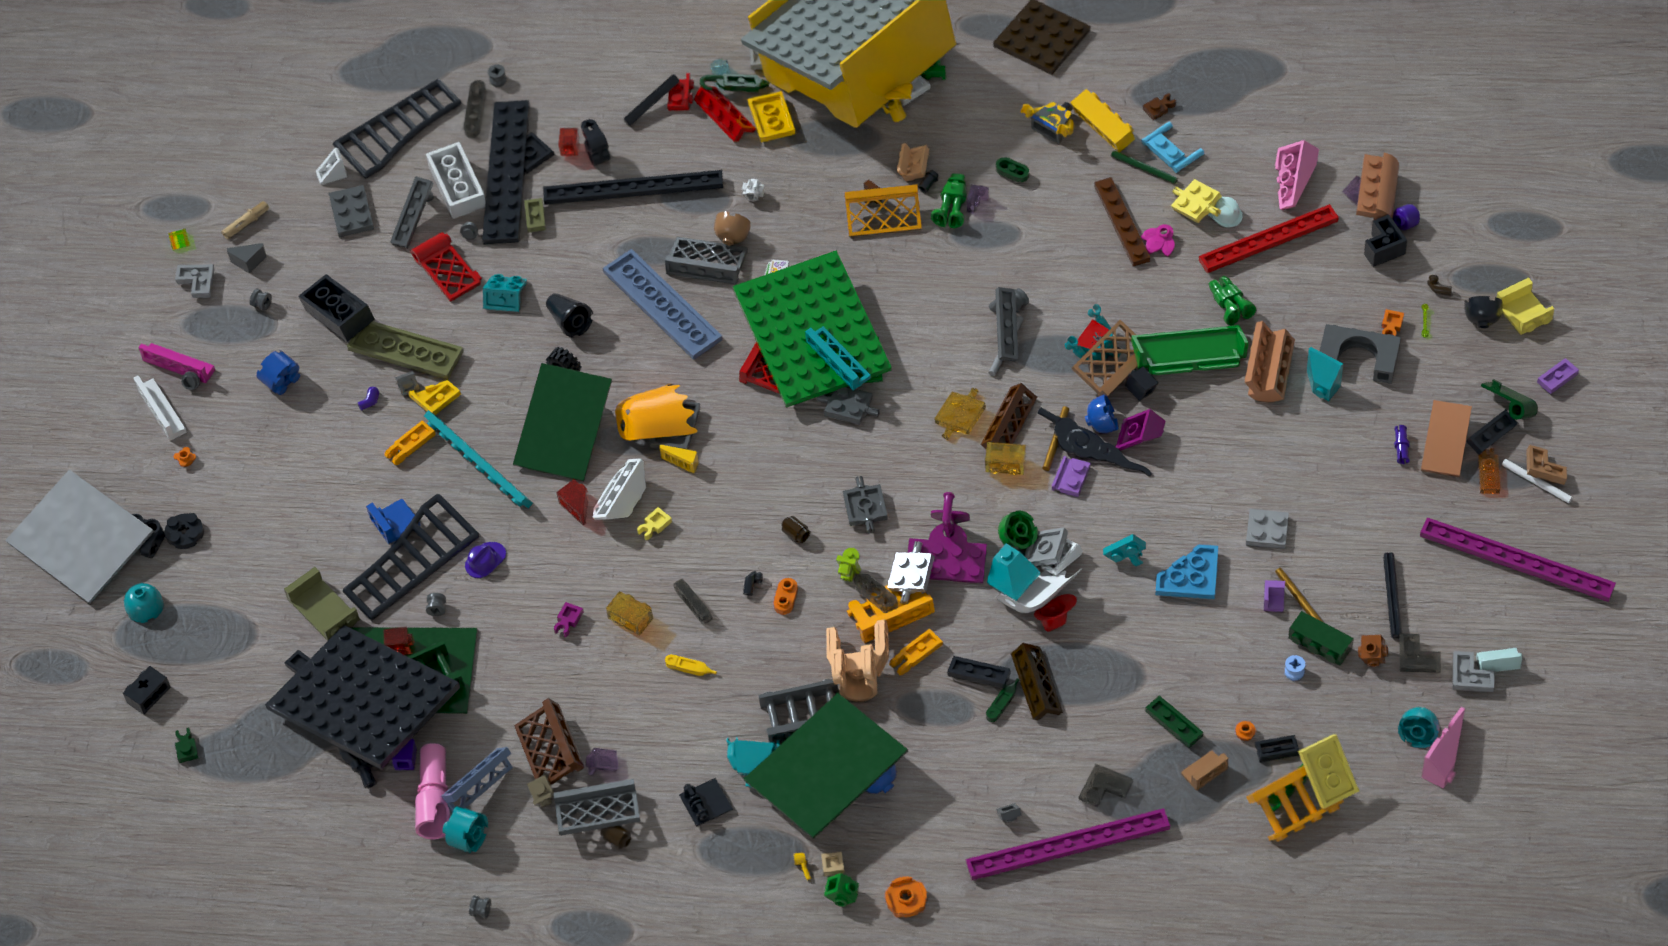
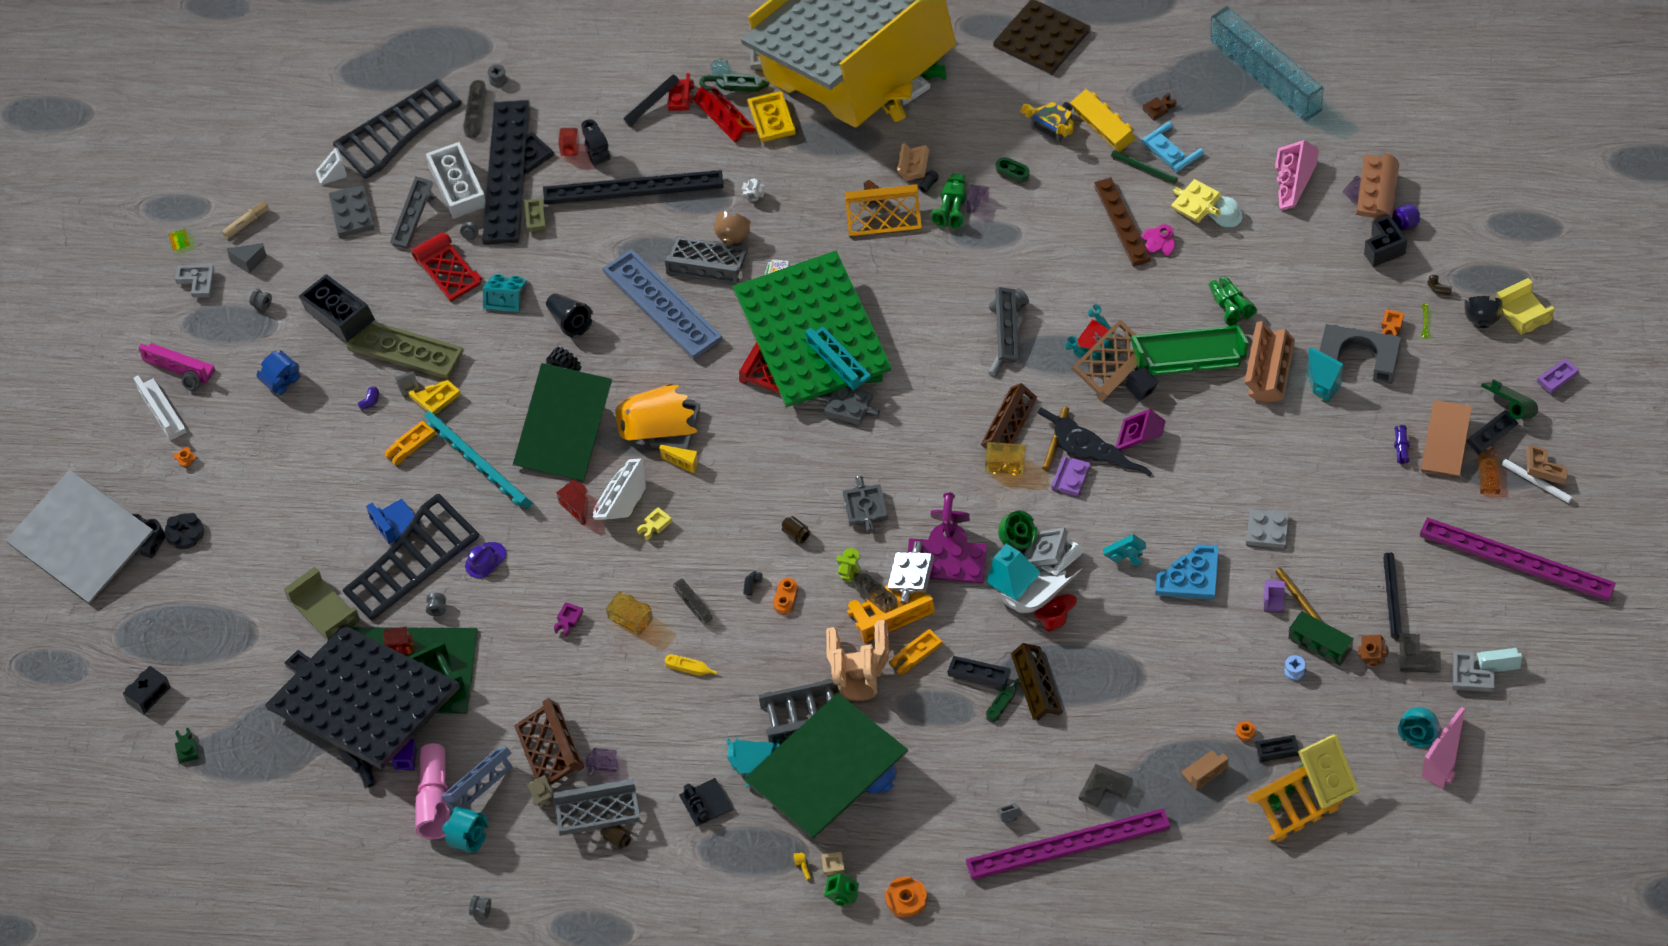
(143, 602): teal cylinder -> none
(960, 413): clear yellow plate -> none
(1101, 415): blue cylinder -> none
(1174, 721): dark green plate -> none
(1266, 63): none -> clear light blue brick
(1268, 238): red plate -> none

